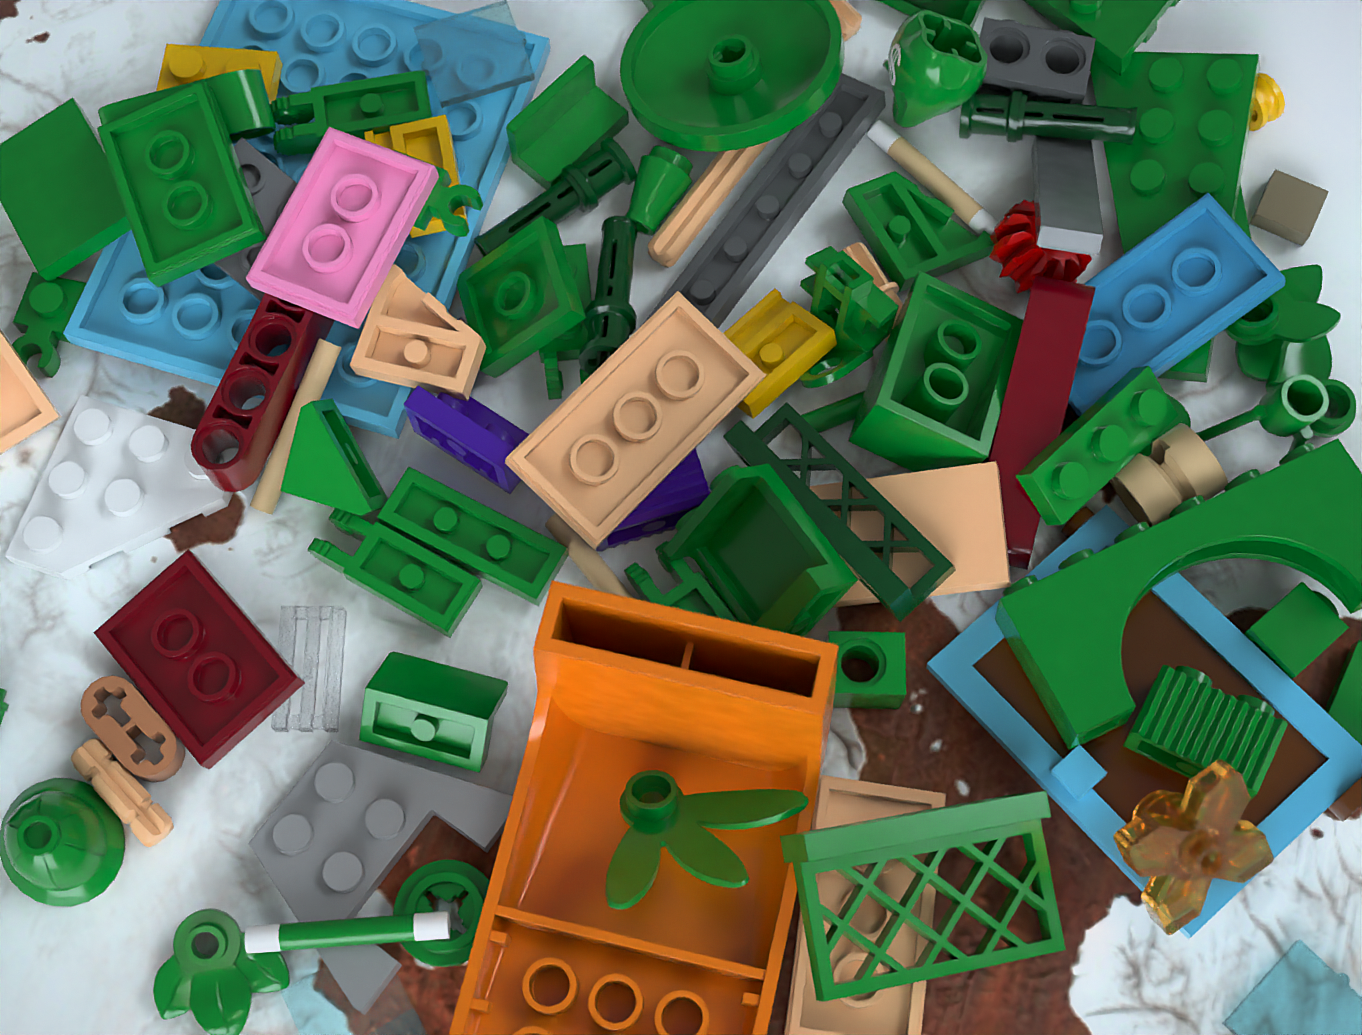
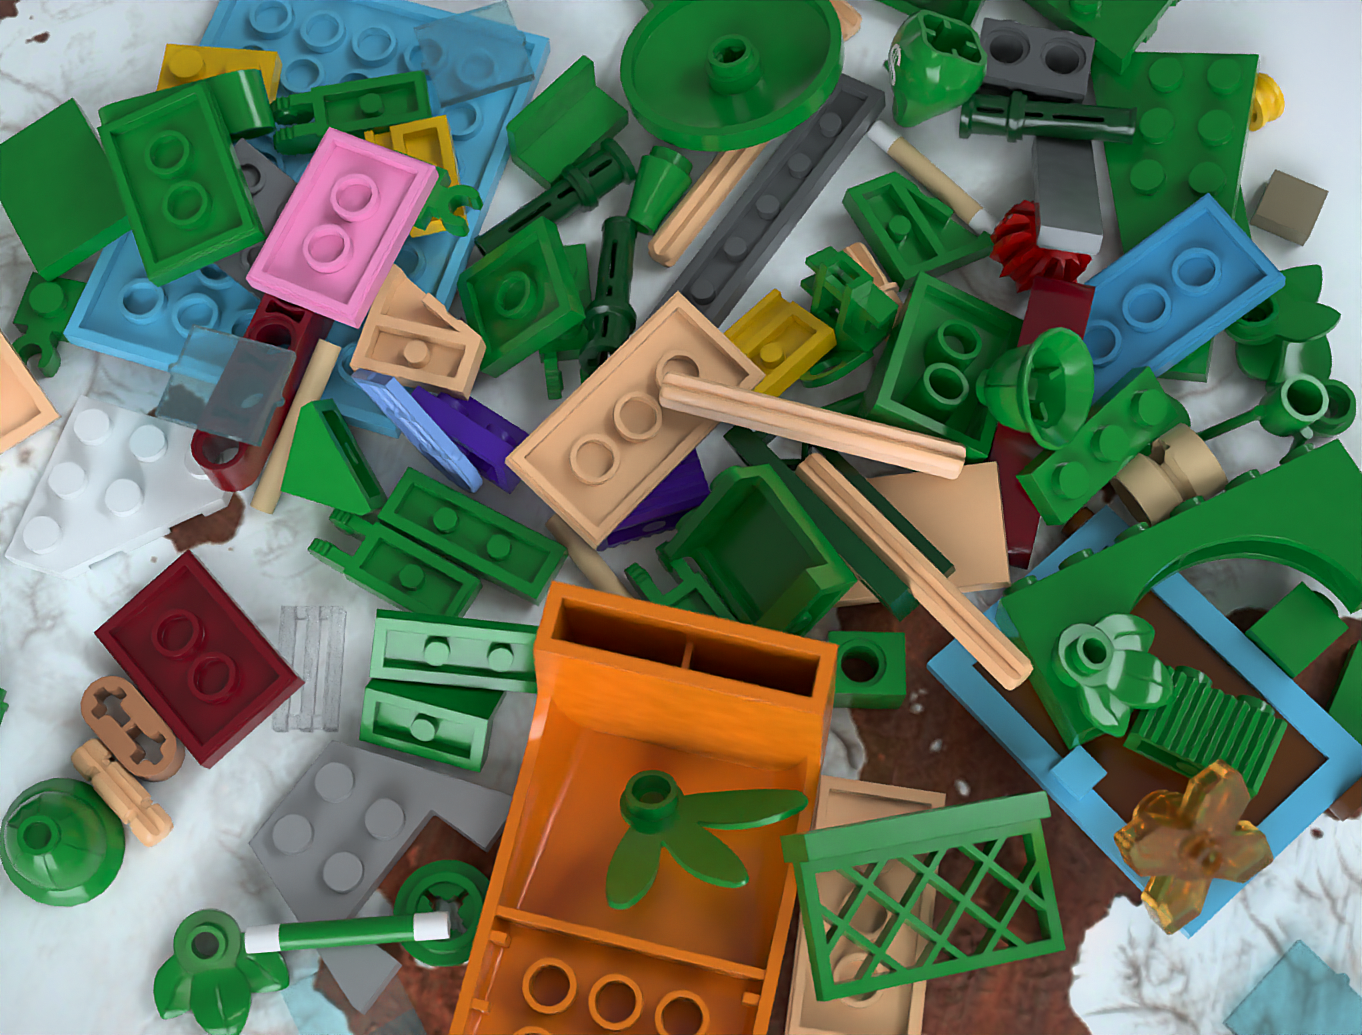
(226, 385): none -> clear light blue piece
(419, 428): none -> medium blue window
(453, 651): none -> plate
(812, 425): none -> light nougat axle
(924, 580): none -> light nougat axle
(1041, 387): none -> green hat
(1118, 671): none -> green plate

